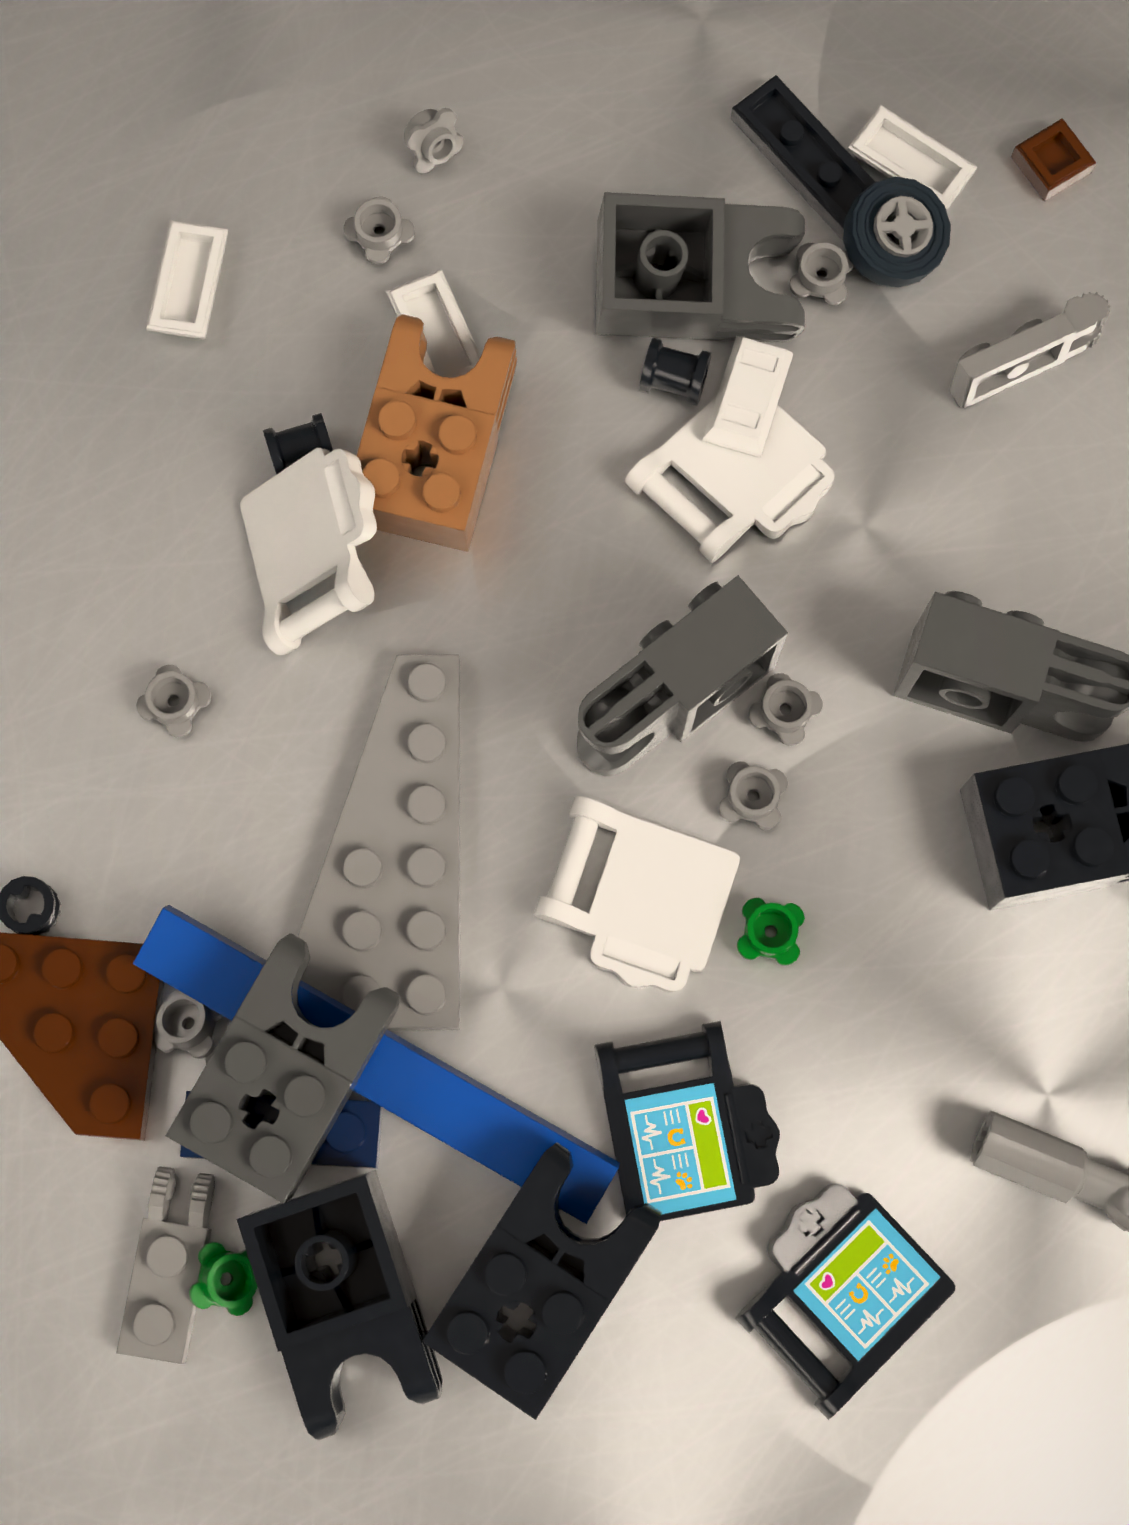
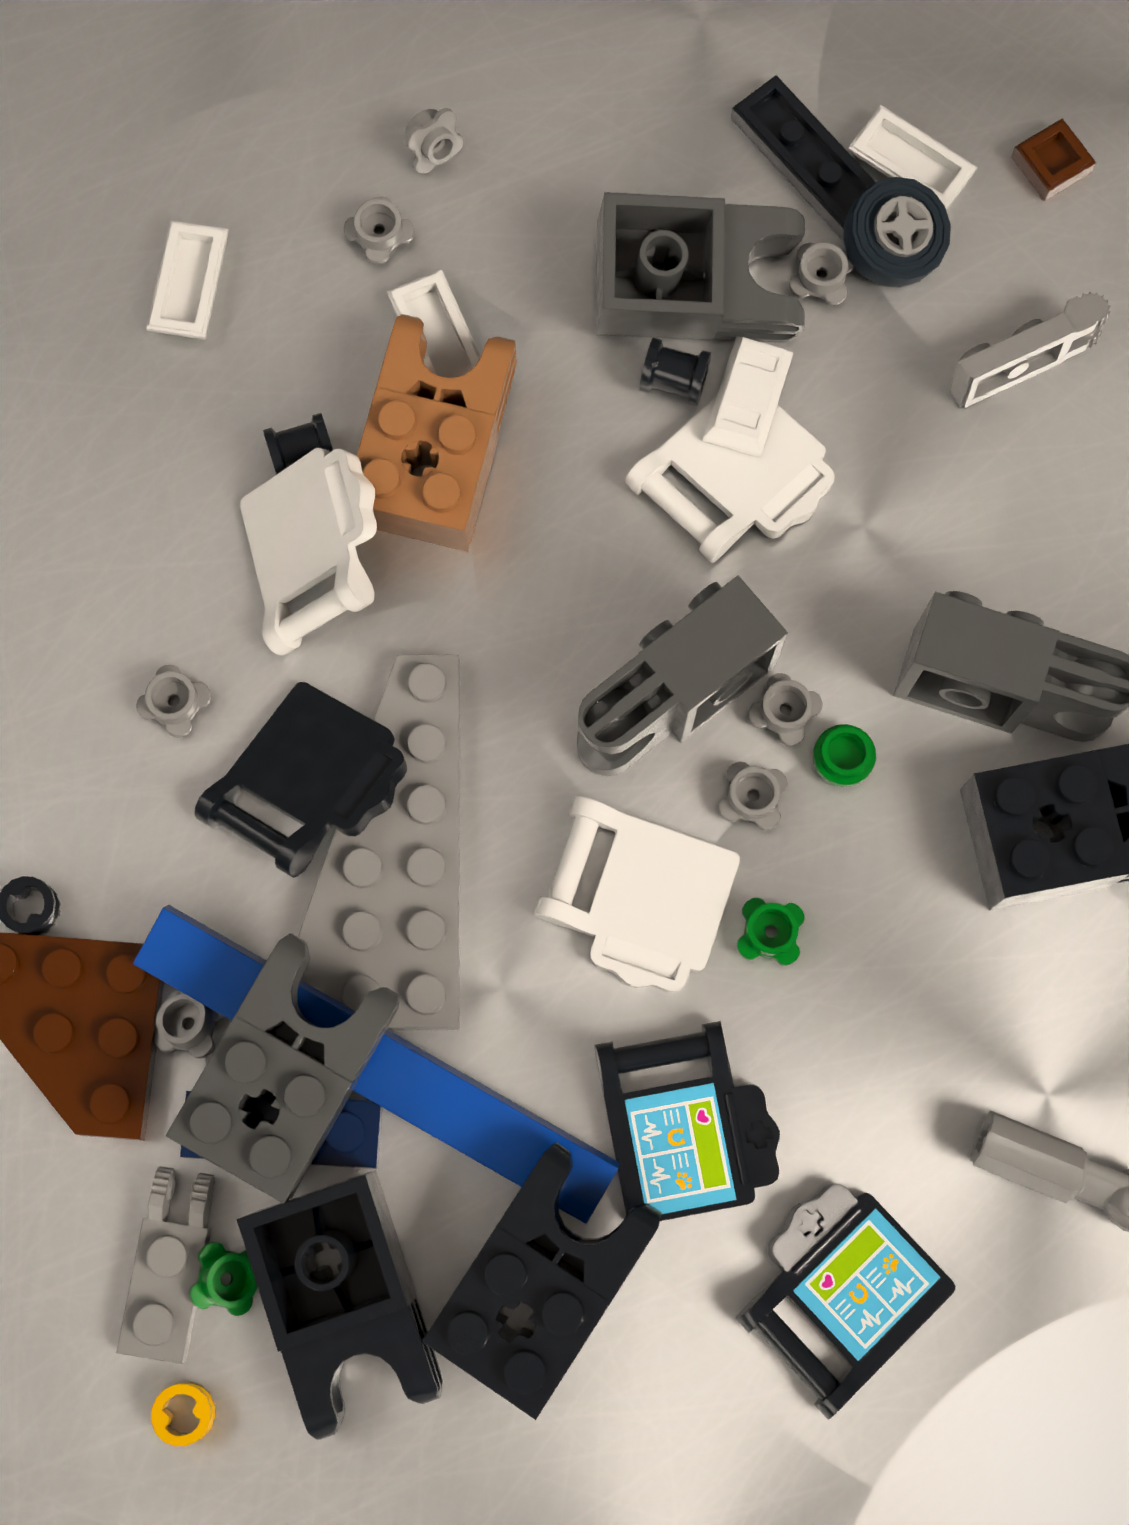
(162, 1418): none -> yellow bush
(316, 767): none -> black piece
(844, 755): none -> green plate

